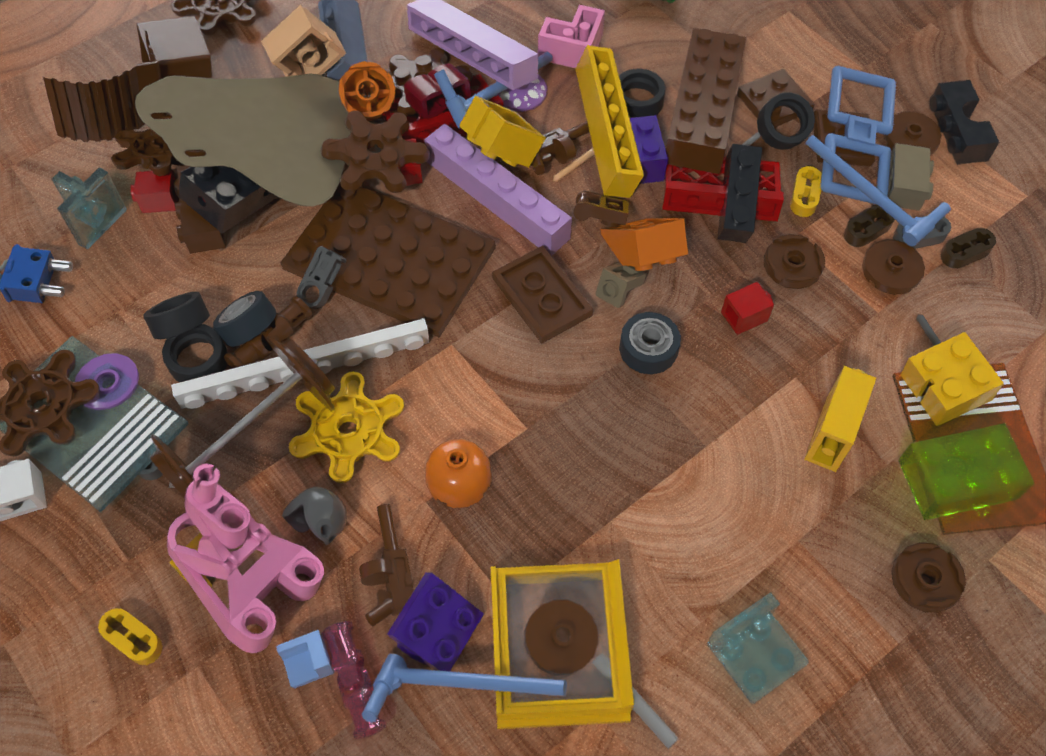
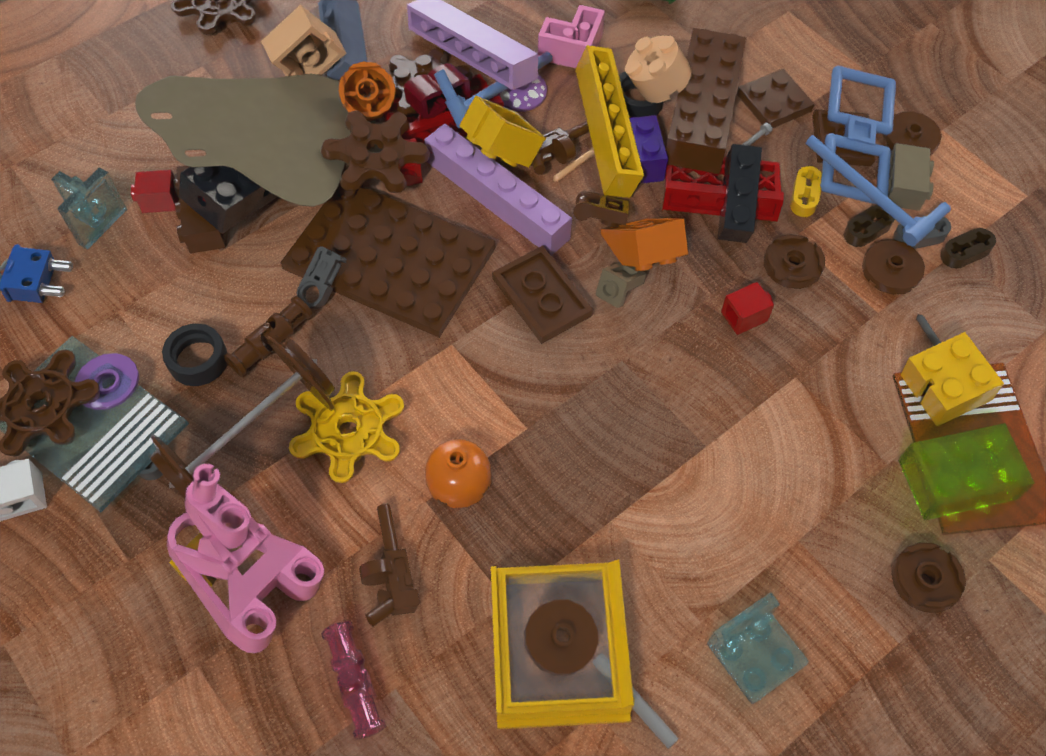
(107, 107): reddish brown piece -> none
(125, 642): yellow beam -> none
(146, 149): reddish brown plate -> none
(176, 315): black tyre -> none
(244, 318): black wheel -> none
(261, 374): white plate -> none
(305, 659): light blue panel -> none
(317, 509): dark grey helmet -> none
(396, 672): medium blue bar -> none
(435, 624): dark purple plate -> none
(649, 328): wheel -> none
(658, 68): none -> light nougat brick
(800, 107): black tyre -> none
(840, 418): yellow brick -> none
(966, 139): black arch -> none

